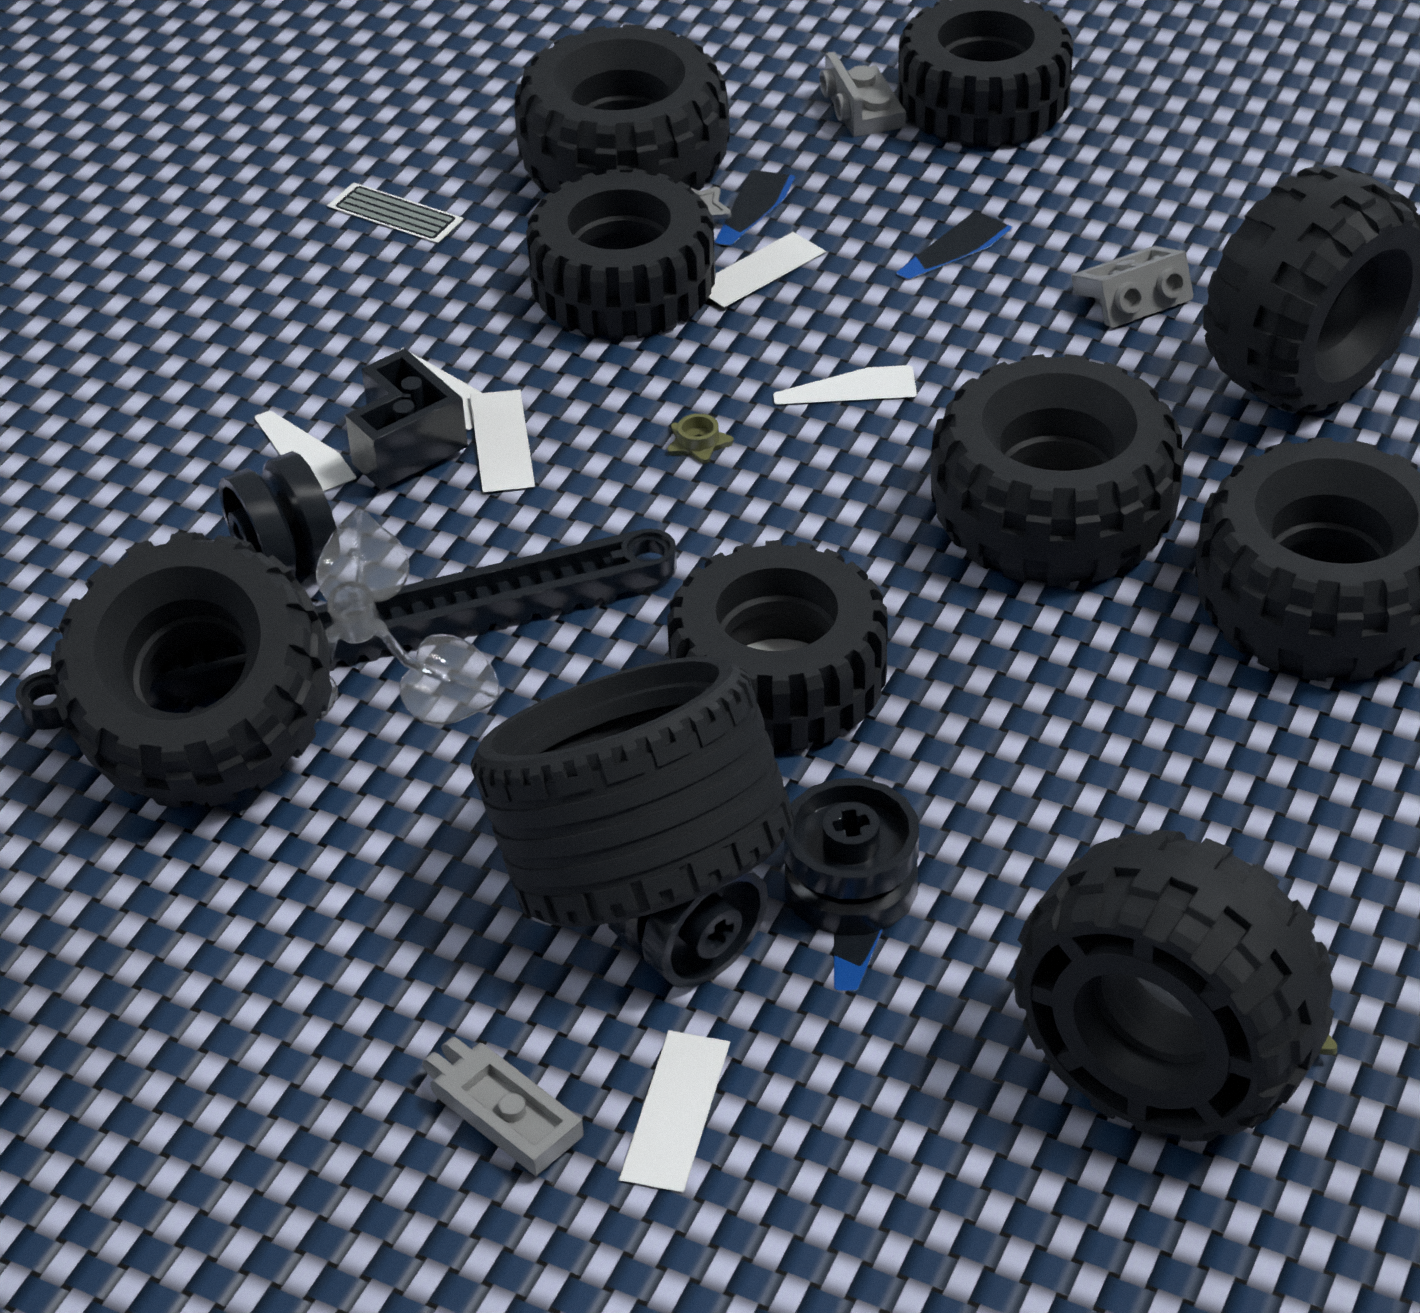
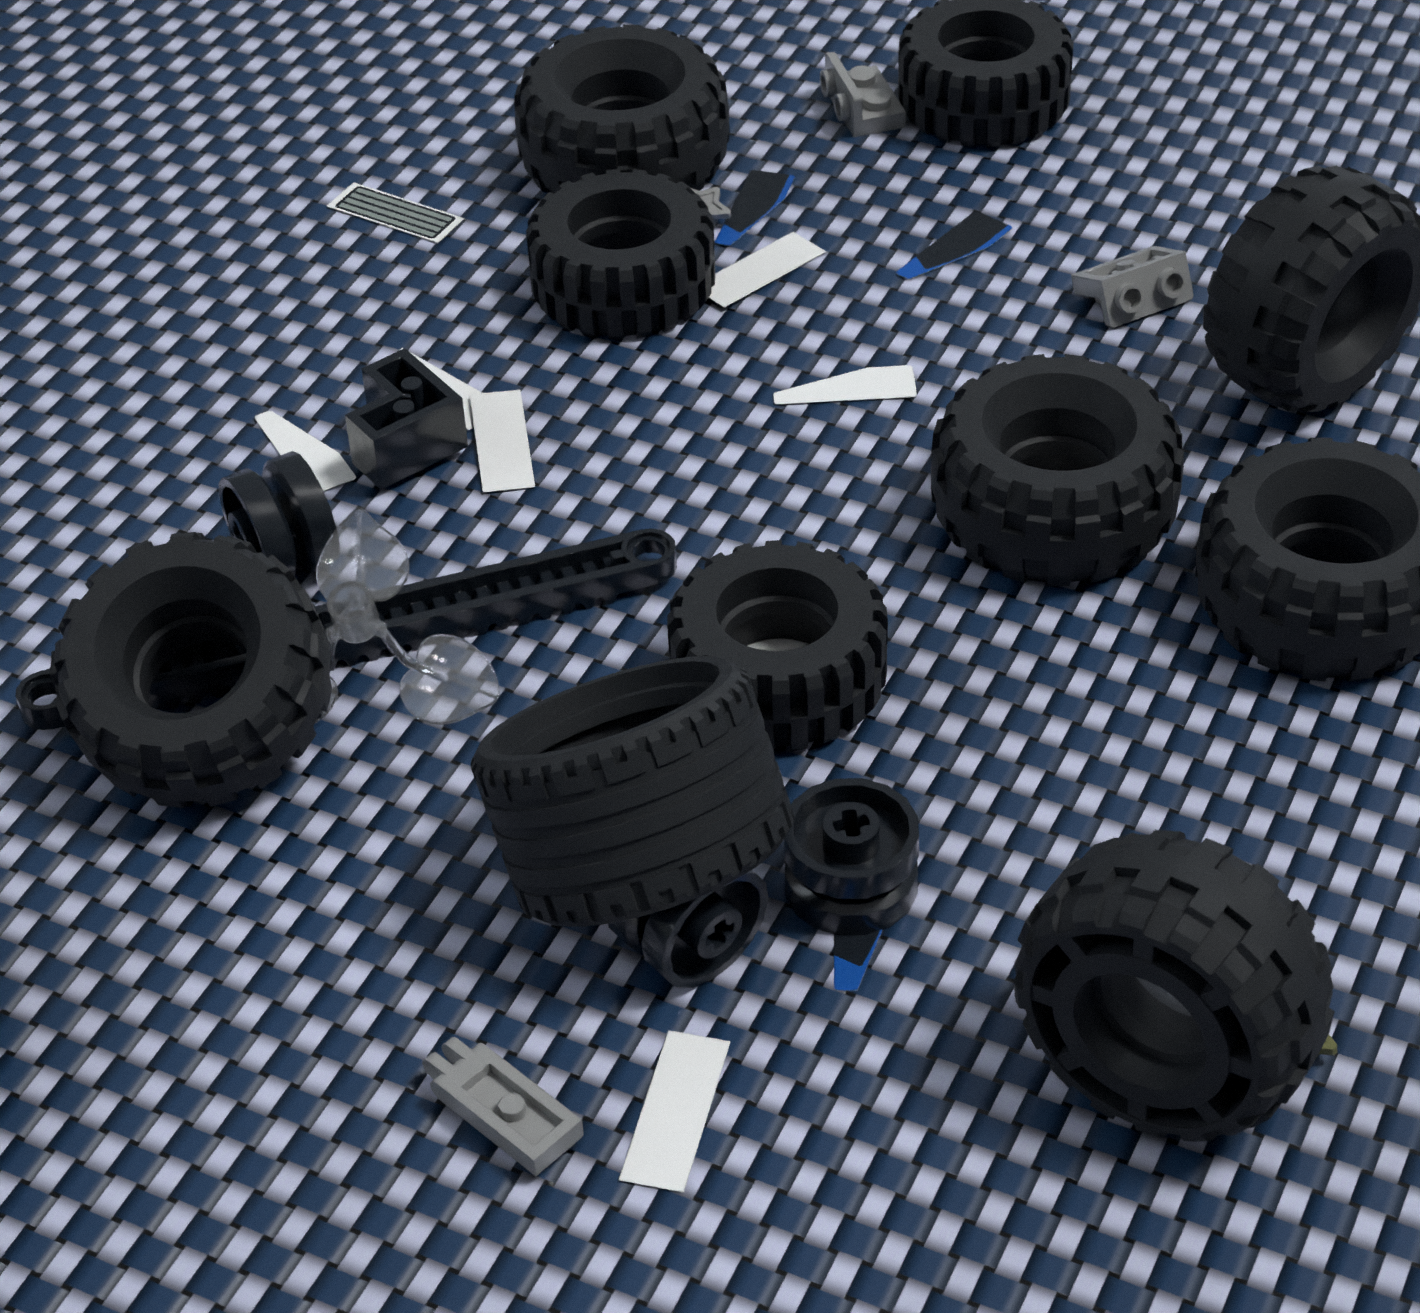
(698, 437): olive plate -> none

